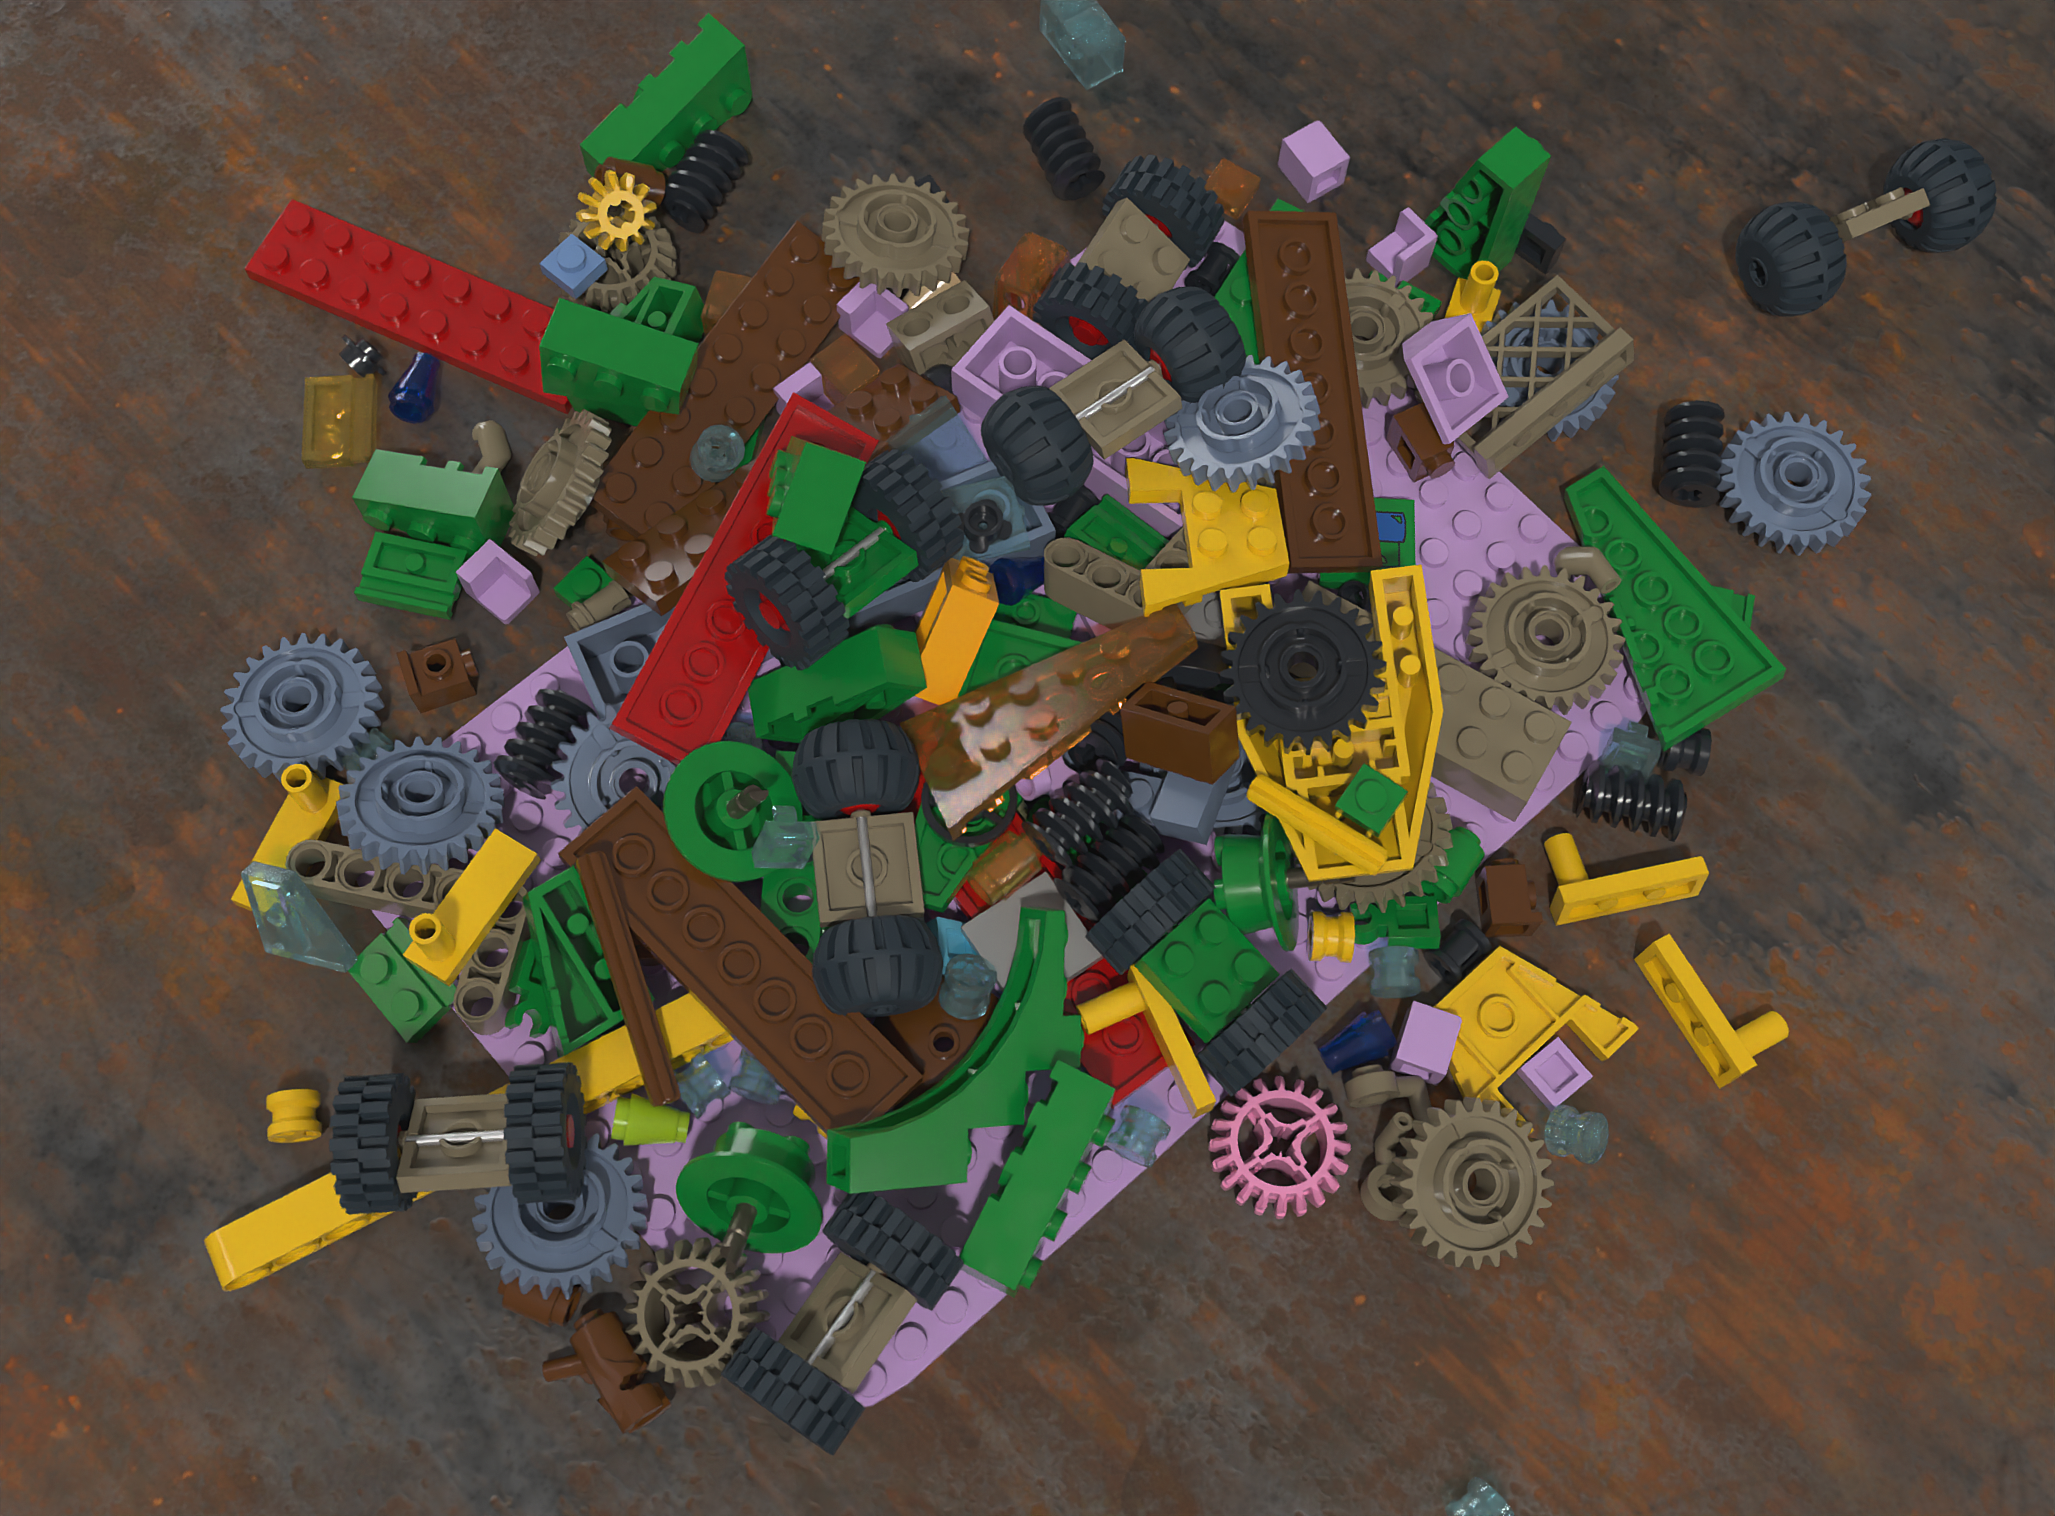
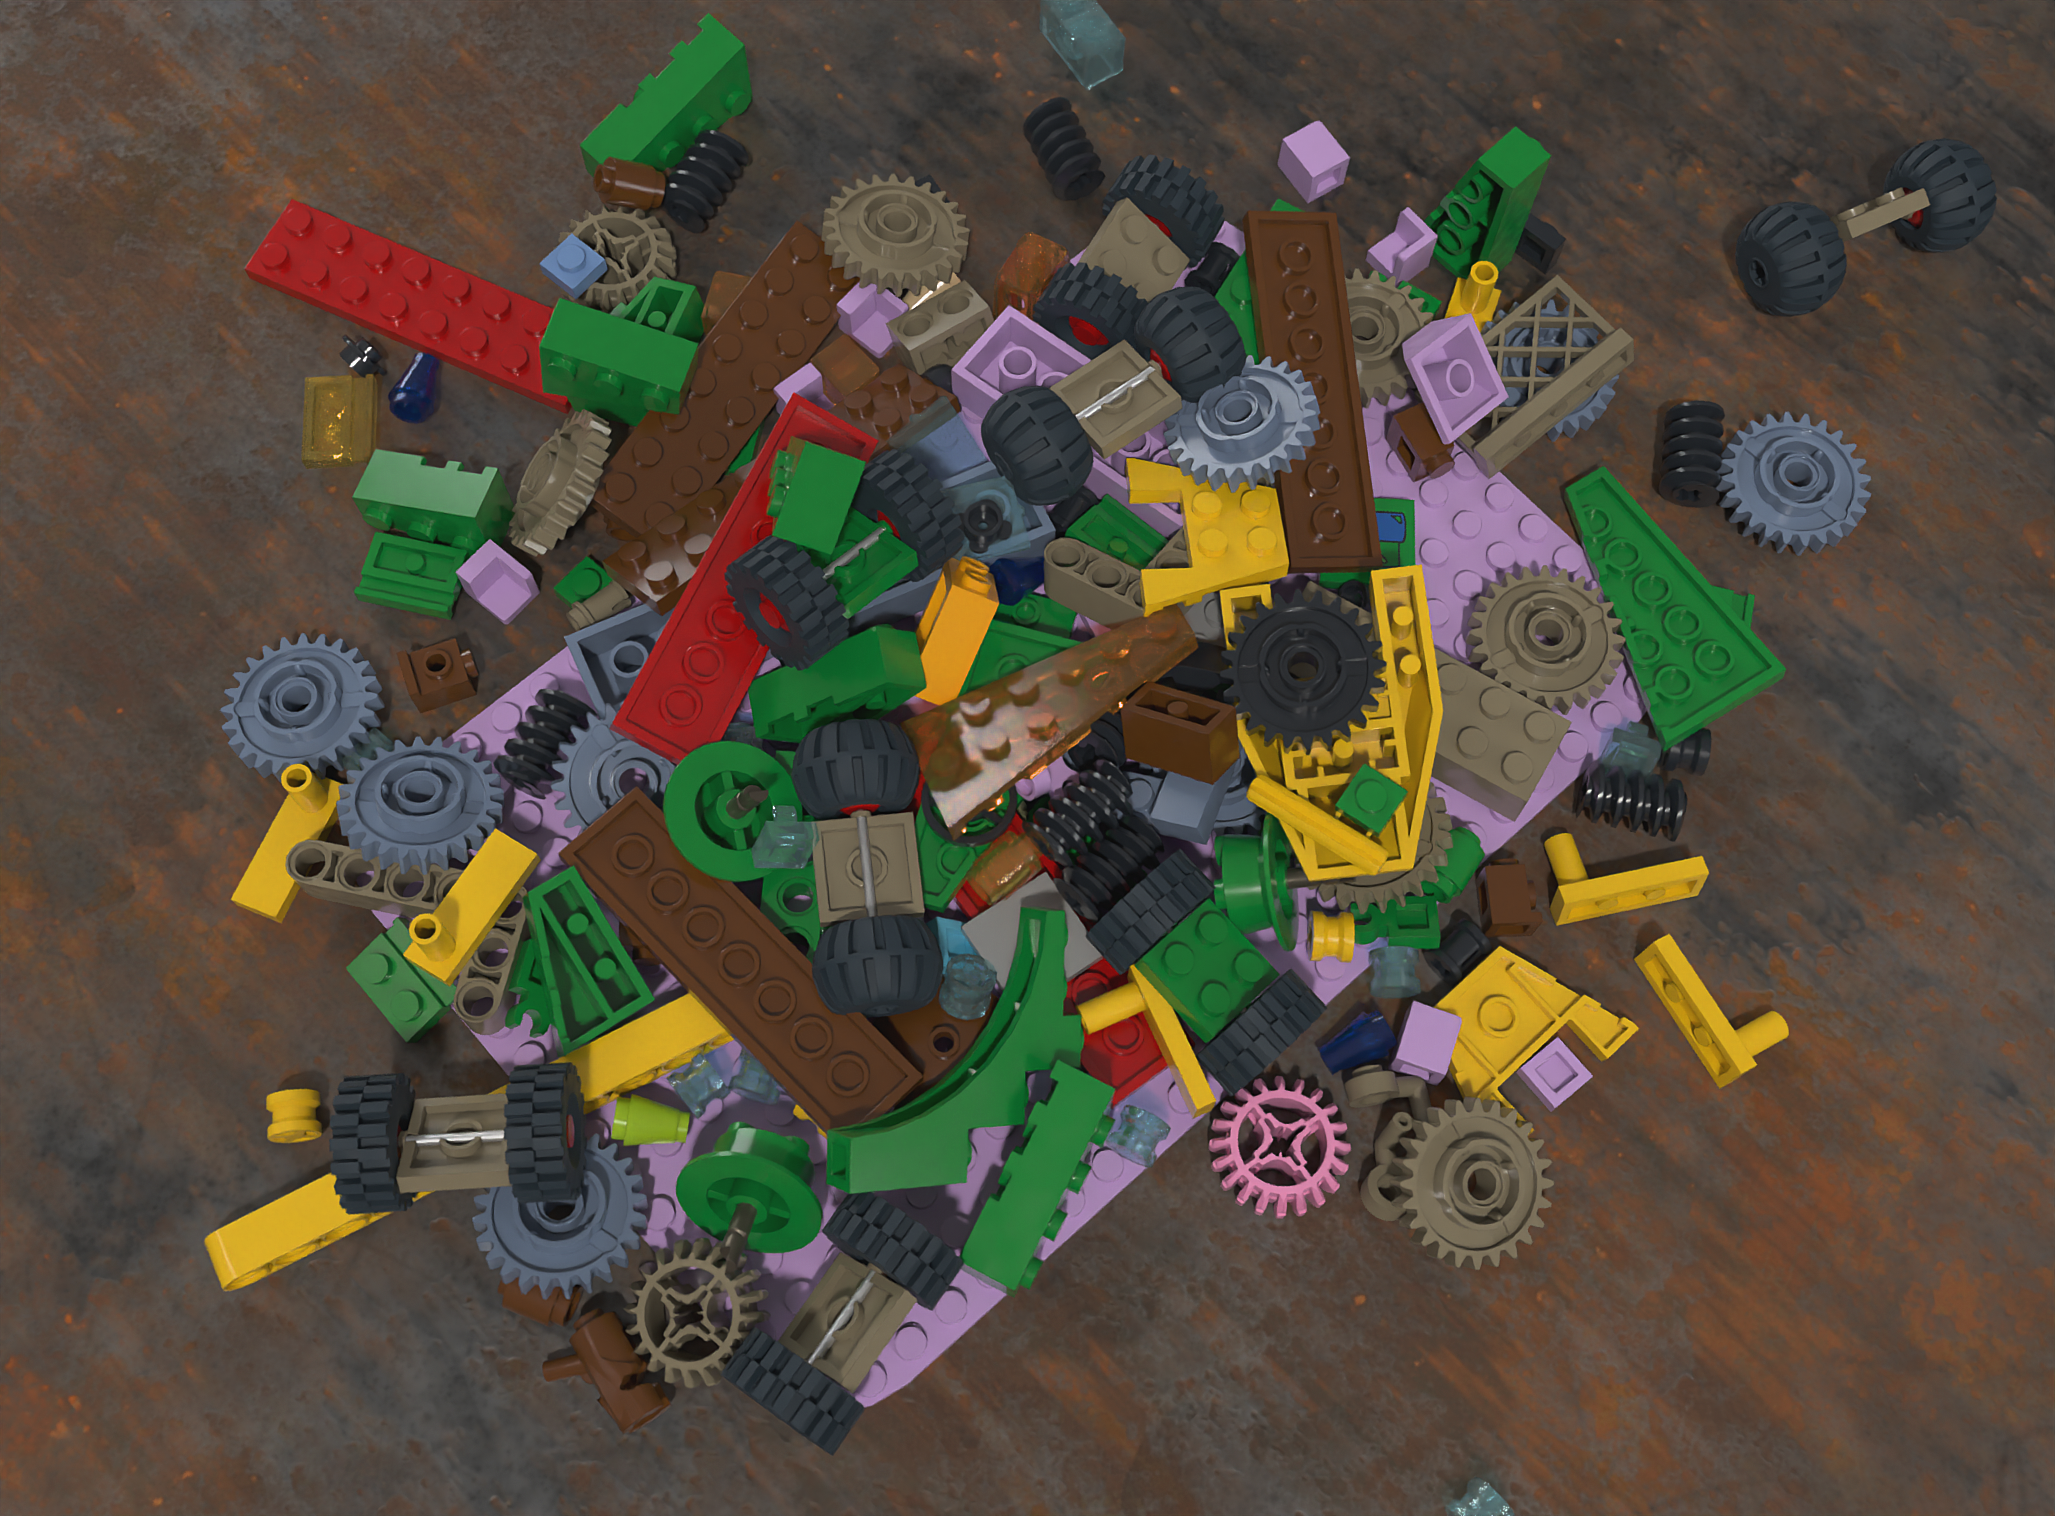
(293, 920): clear light blue wing -> none
(493, 446): dark tan arm -> none
(612, 194): yellow gear -> none
(627, 978): reddish brown axle -> none
(709, 461): clear light blue wheel -> none
(1233, 187): clear orange plate -> none
(1576, 1134): clear light blue wheel -> none
(1590, 562): dark tan arm -> none

